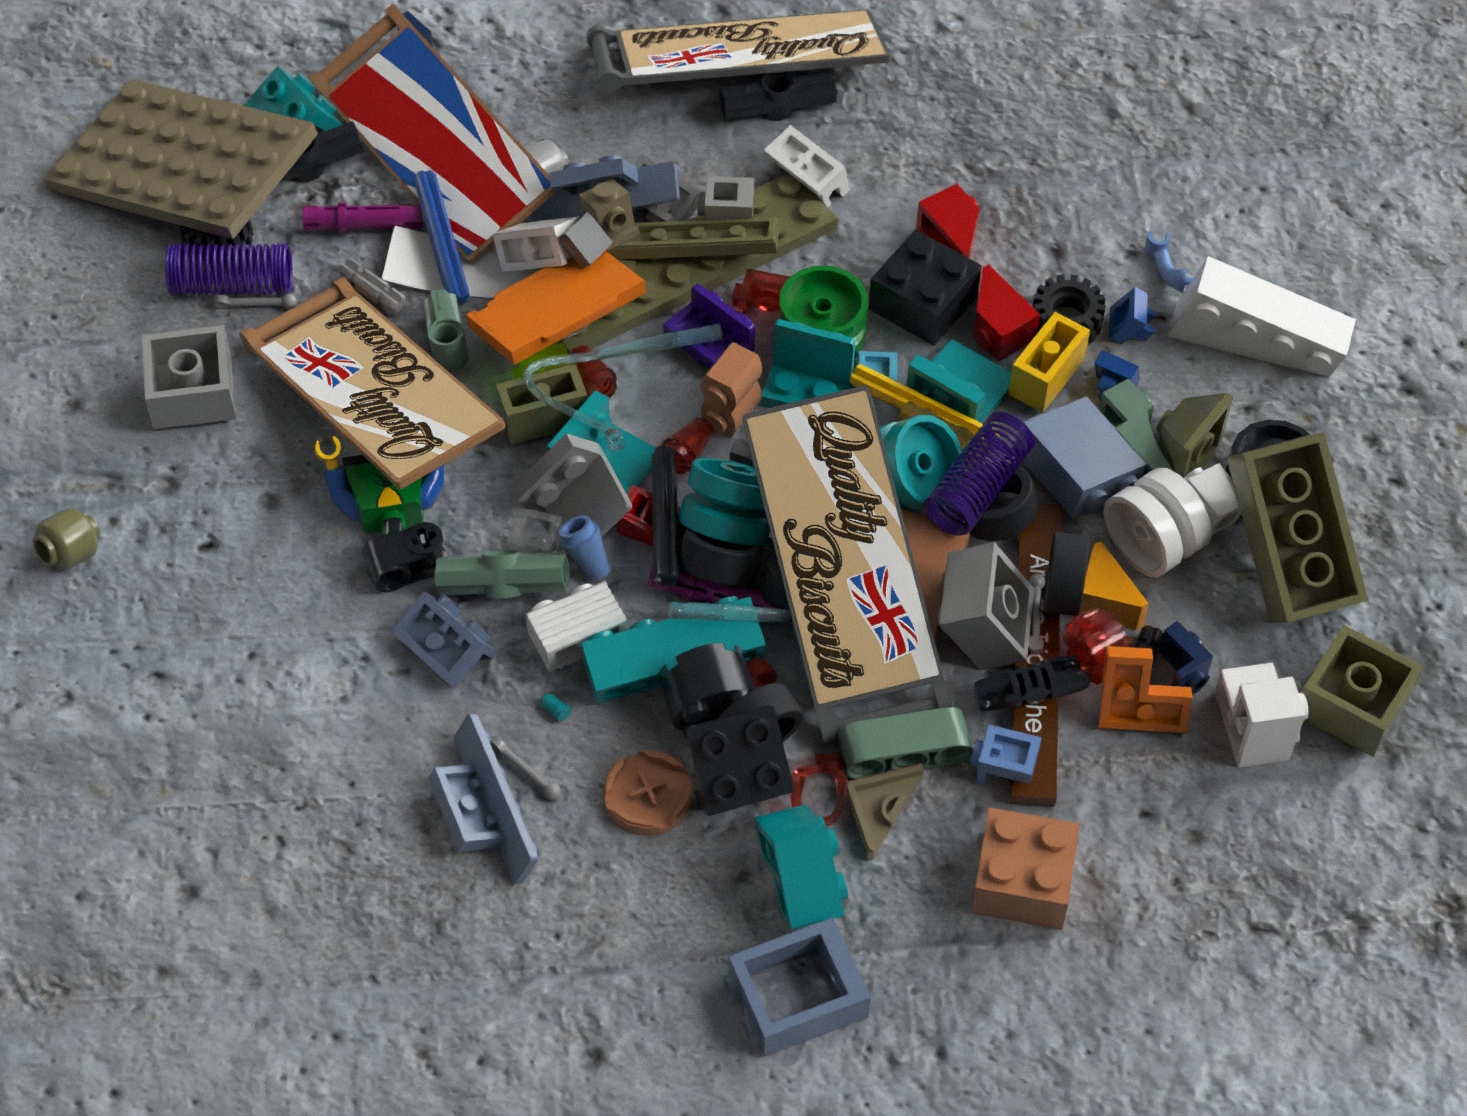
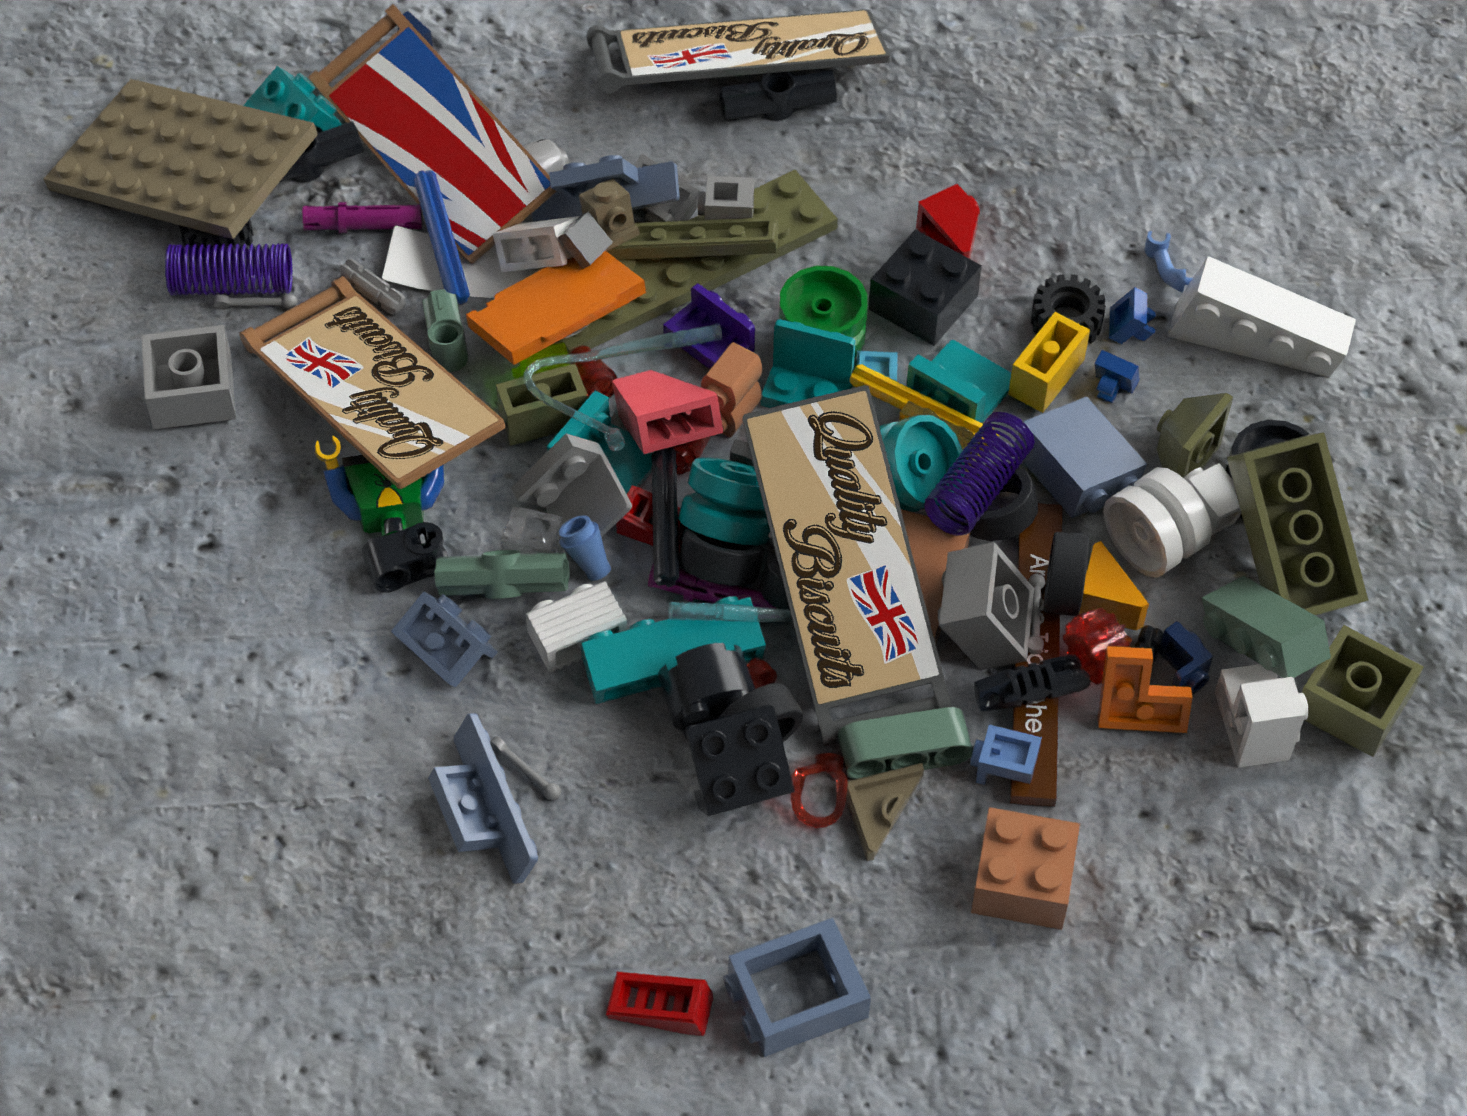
(66, 539): olive head -> none
(555, 706): teal piece -> none
(648, 793): nougat tile -> none
(665, 410): none -> coral slope
(689, 1023): none -> red slope
(758, 291): clear red bracket -> none
(802, 863): teal brick -> none
(808, 164): white hinge -> none
(1003, 317): red slope -> none
(1131, 415): sand green slope -> none
(1266, 627): none -> sand green brick

